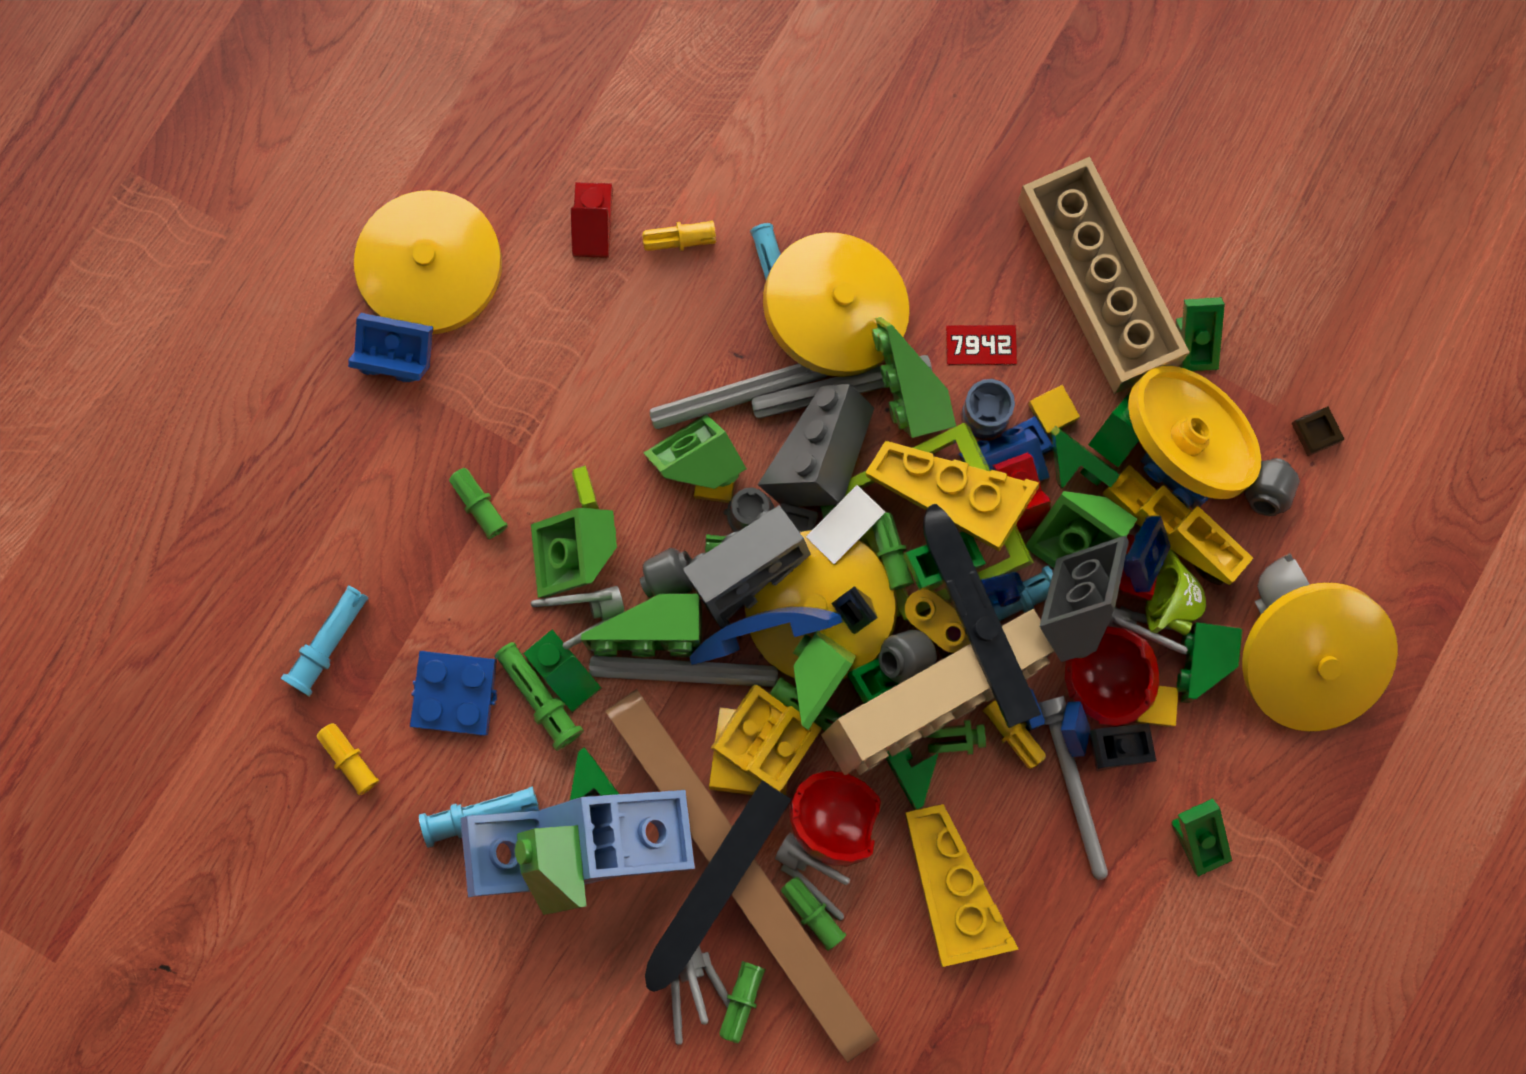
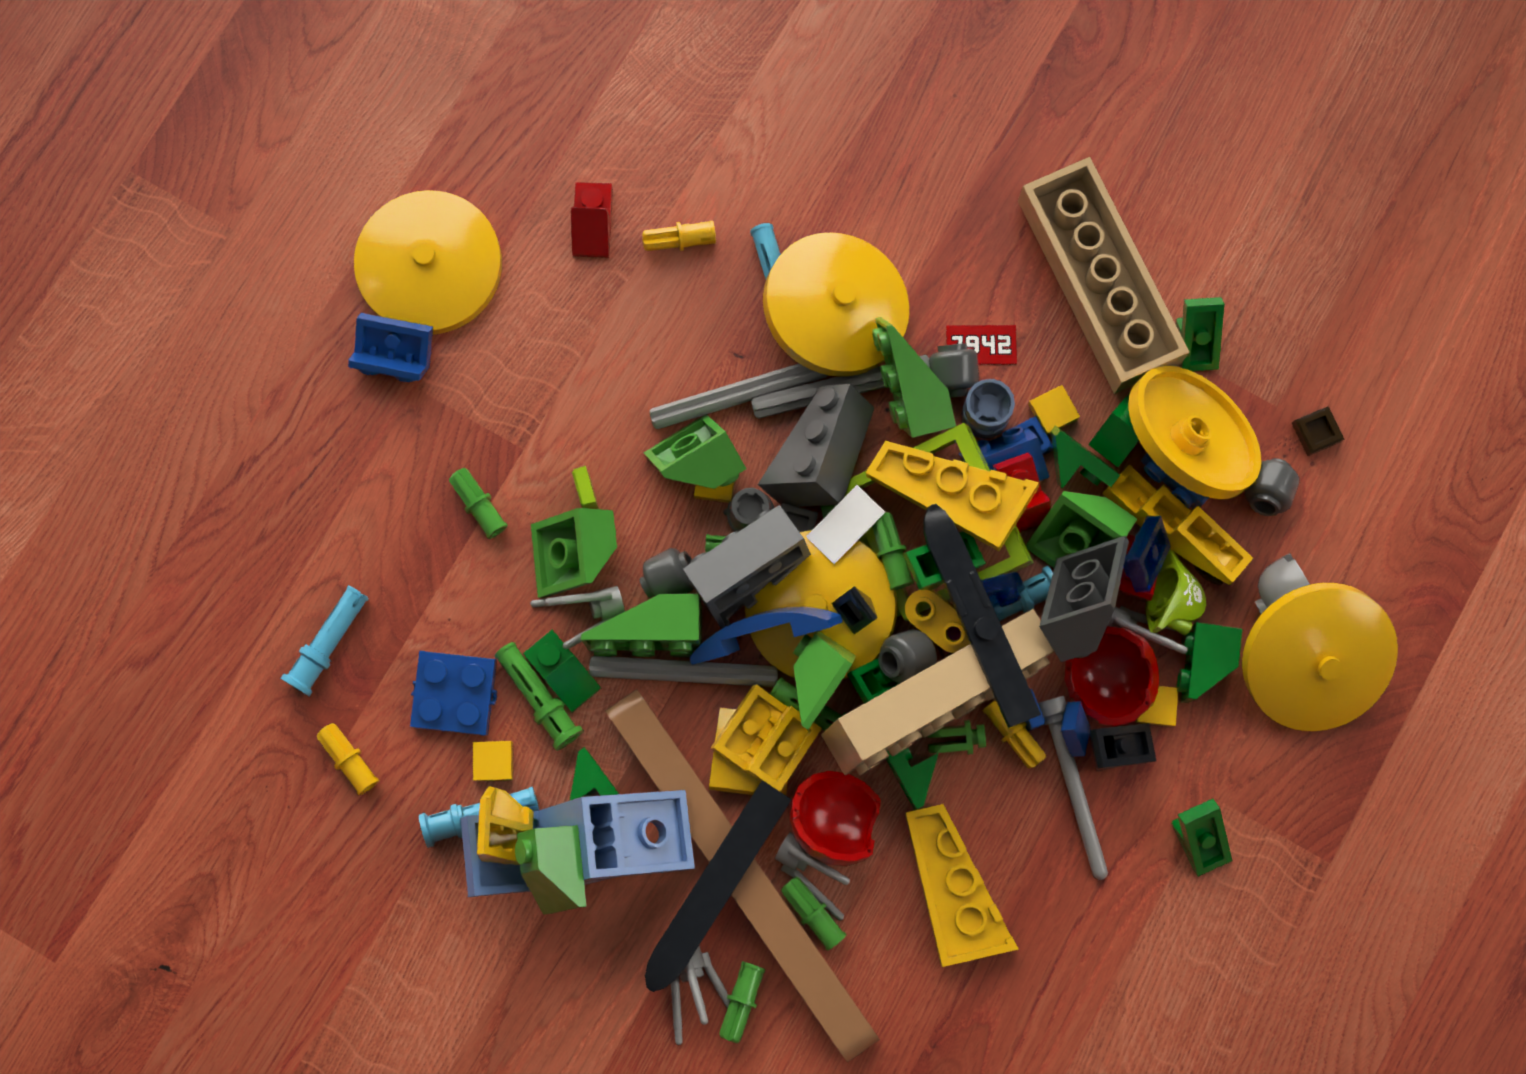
(493, 761): none -> yellow tile
(498, 826): none -> yellow slope
(956, 368): none -> dark grey head

